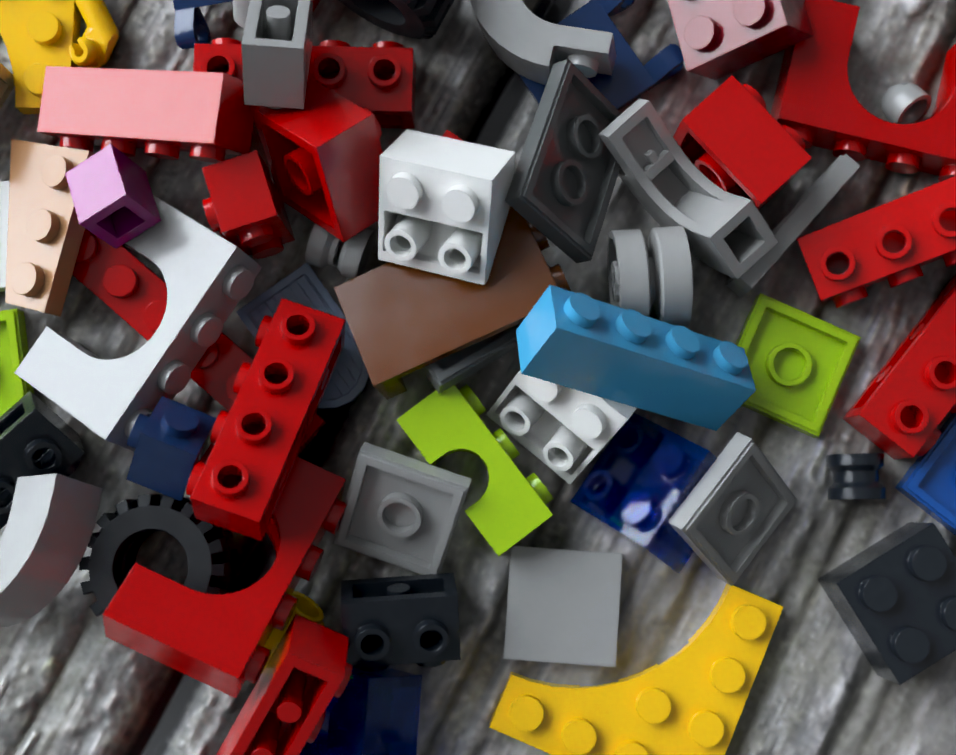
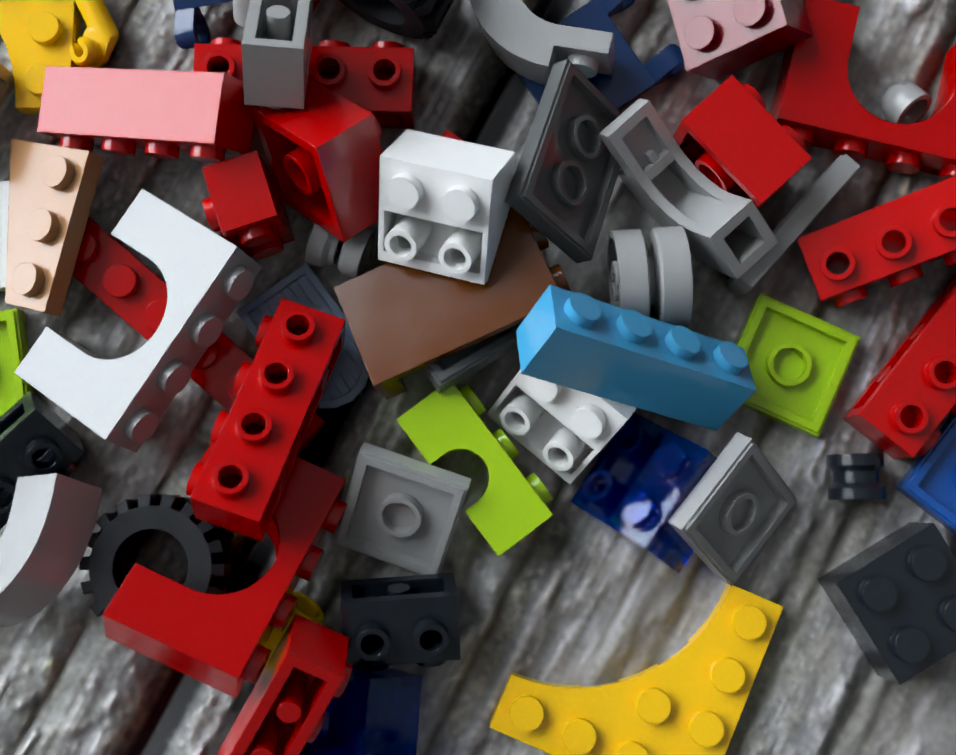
(112, 196): magenta brick -> none
(168, 446): dark blue brick -> none
(563, 606): light grey tile -> none

